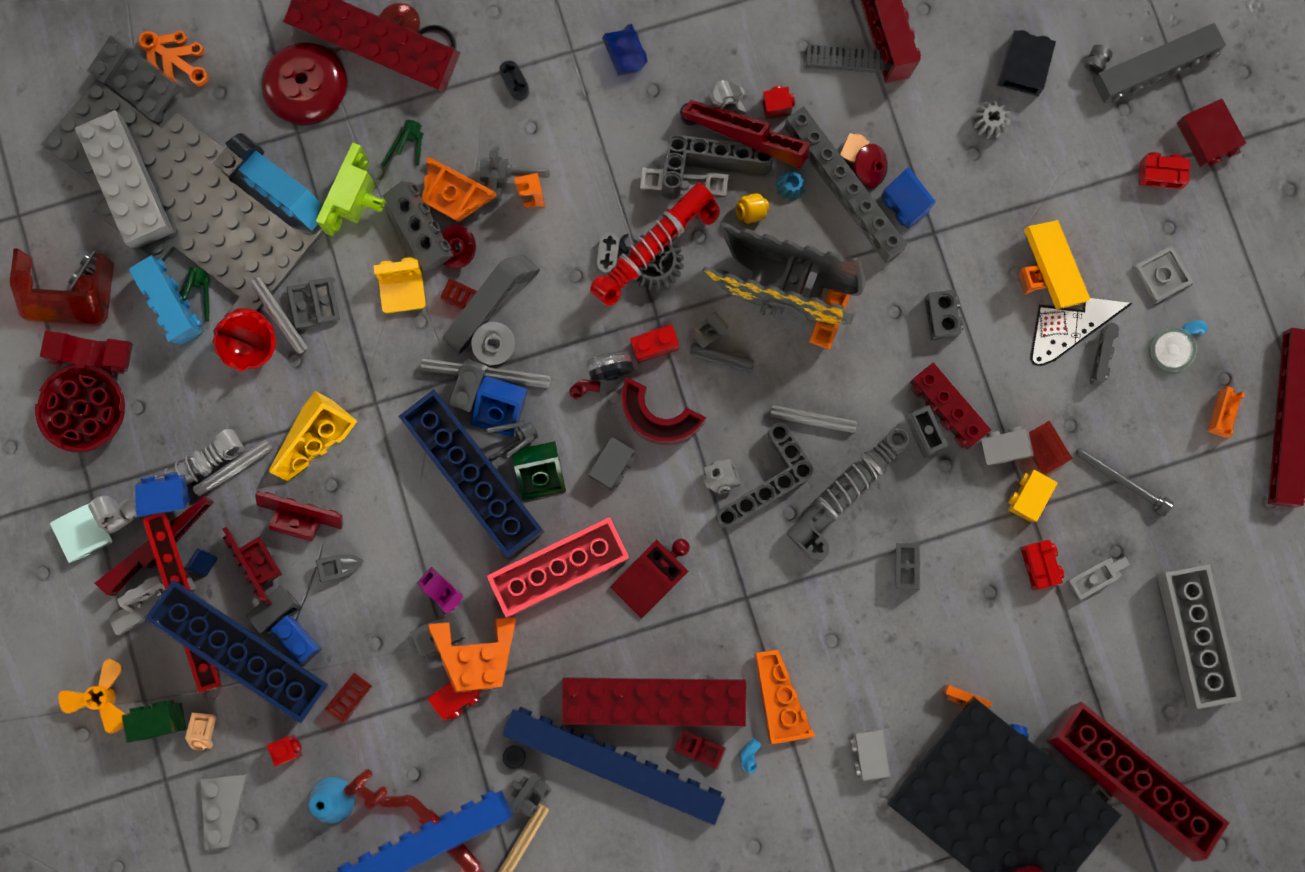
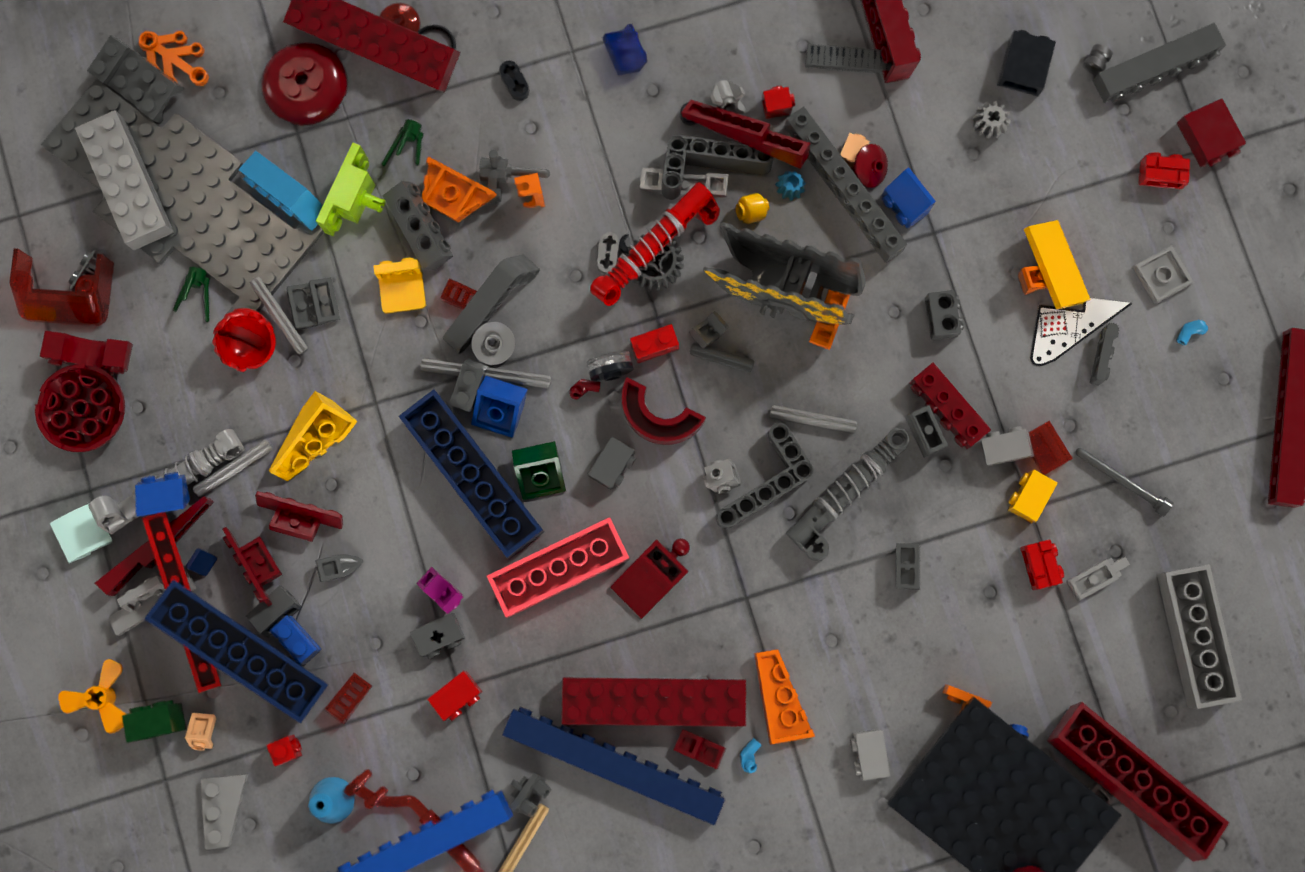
(166, 300): dark azure wedge -> none
(237, 152): black brick -> none
(454, 236): dark red dish -> none
(477, 664): orange wing -> none
(514, 757): black tile -> none
(525, 434): dark grey plant -> none
(1173, 349): clear piece -> none
(1225, 412): orange hinge -> none

